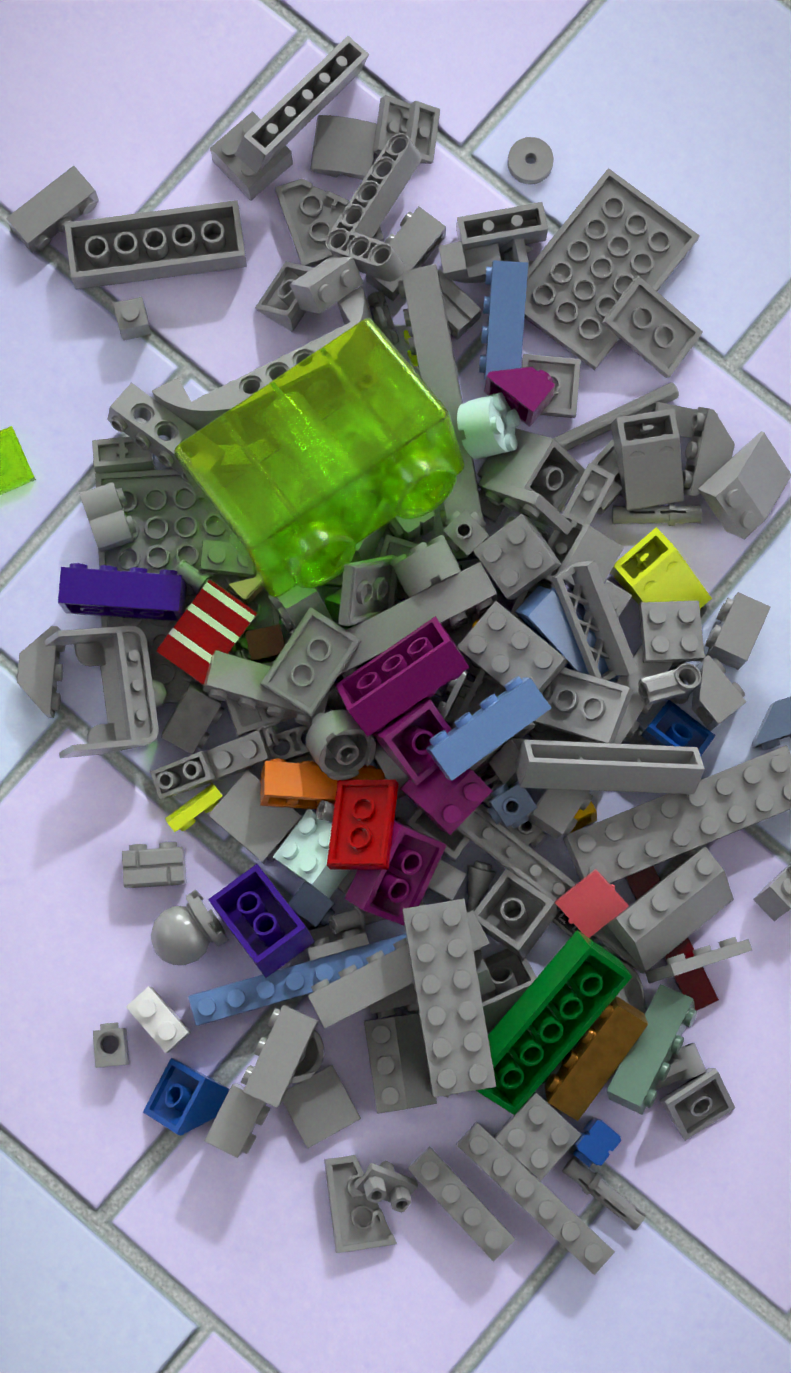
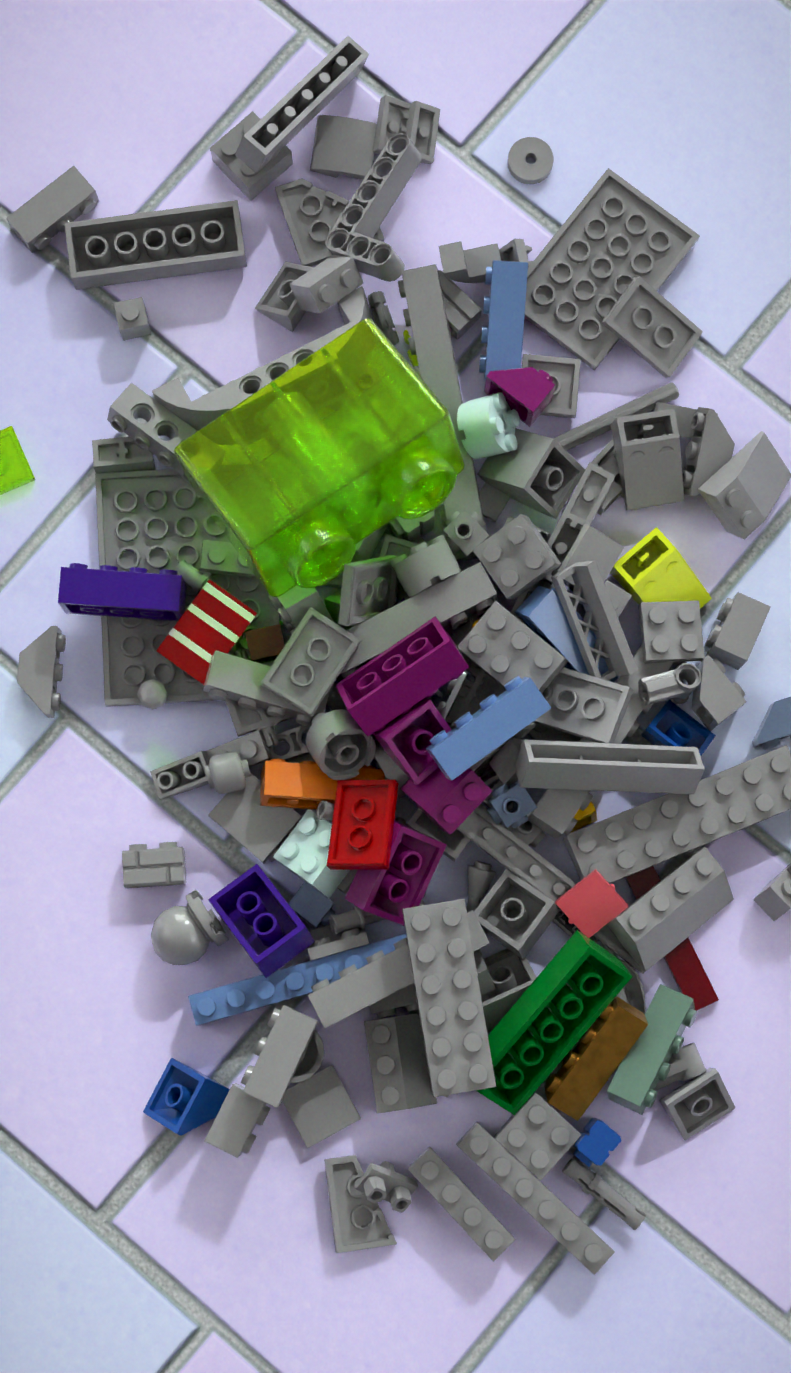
(107, 516): light grey brick -> none
(120, 1056): light grey brick -> none
(126, 687): light grey windscreen -> none
(158, 1019): white brick -> none
(185, 815): neon yellow plate -> none
(192, 718): flat silver brick -> none
(227, 772): none -> light grey head
(246, 589): slope -> none
(413, 244): light grey brick -> none
(446, 880): light grey brick -> none
(503, 226): light grey brick -> none
(524, 502): light grey wing -> none
(658, 514): light grey pin -> none
(702, 957): light grey wing -> none

